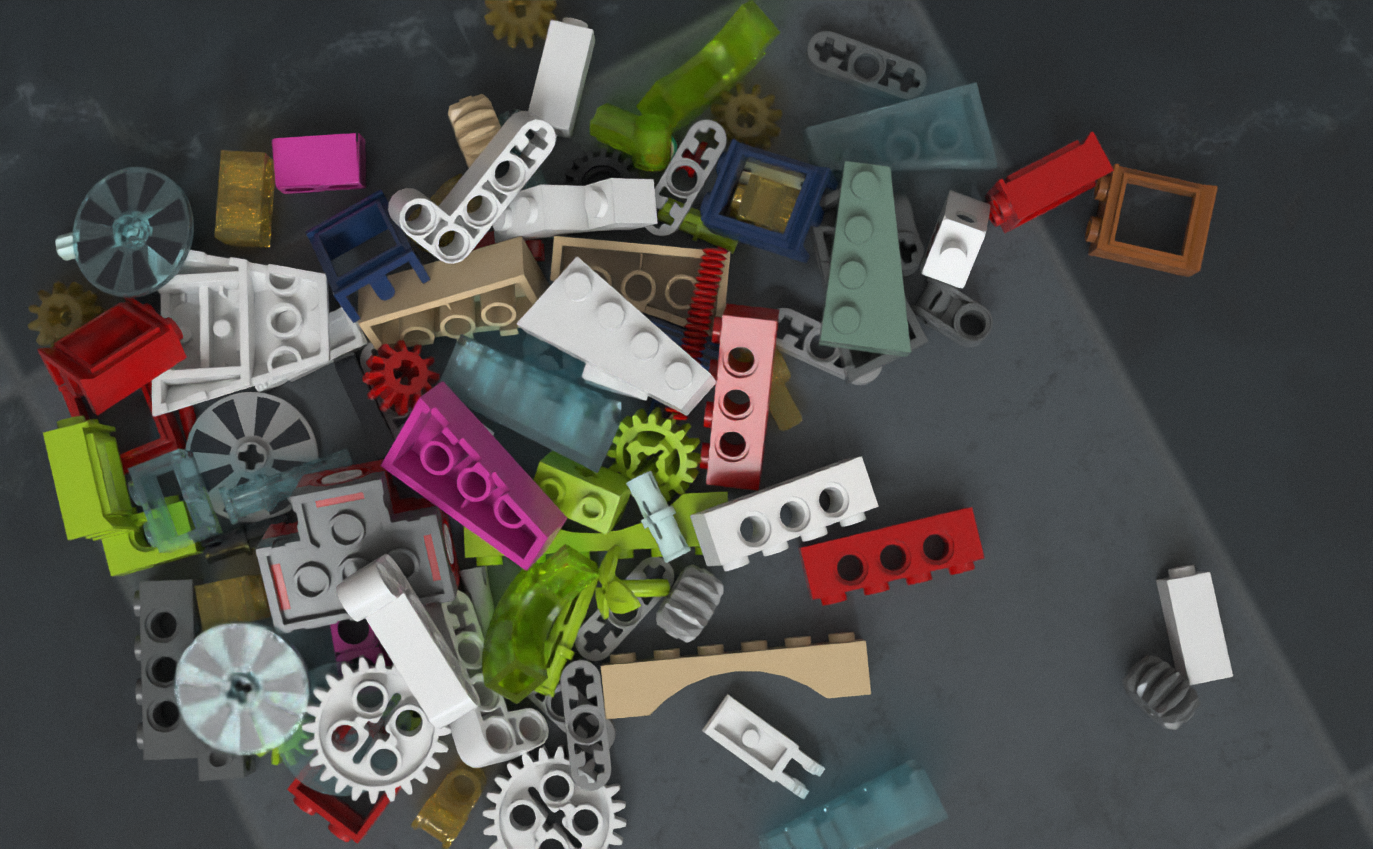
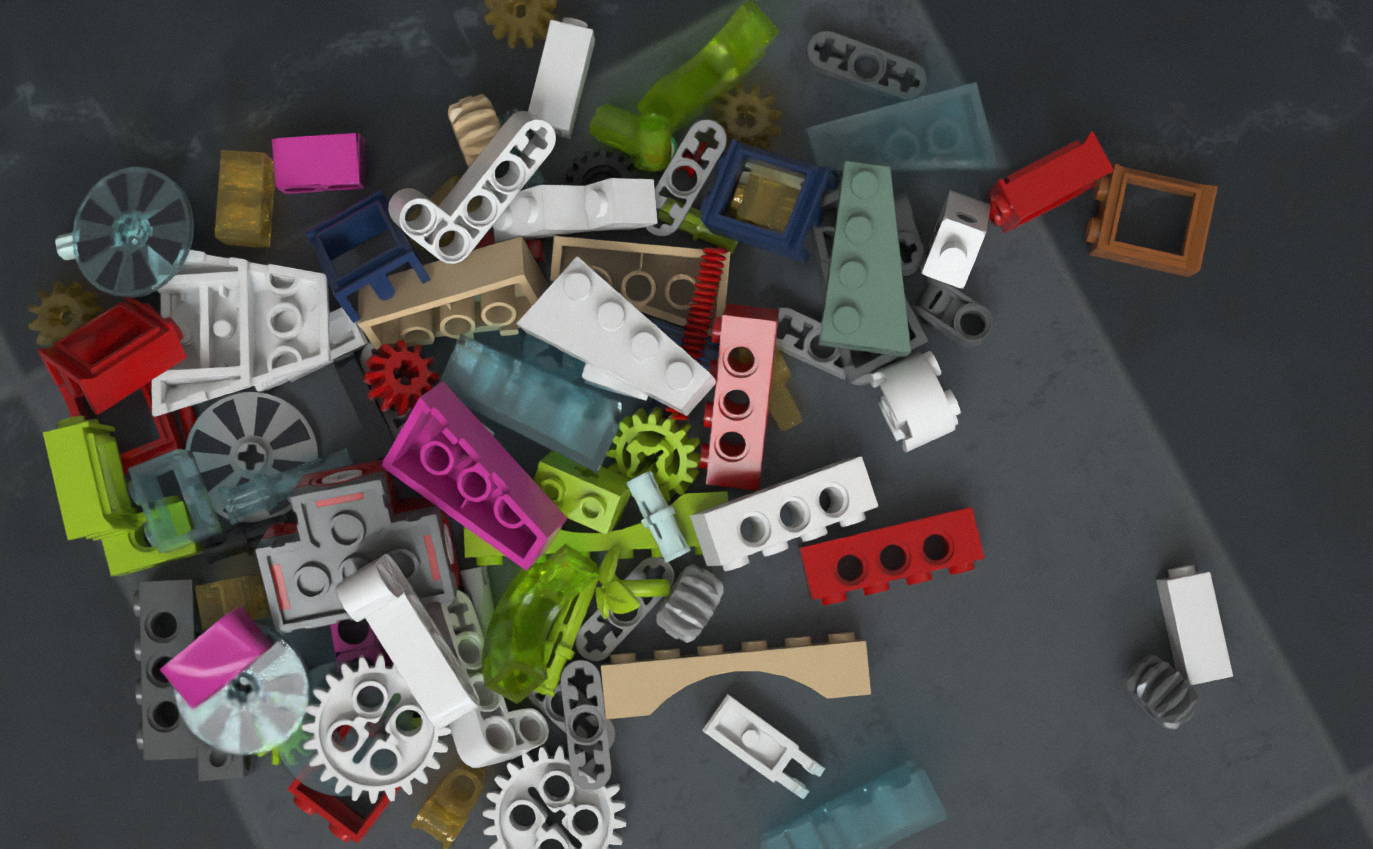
(216, 657): none -> dark pink piece
(915, 400): none -> white brick

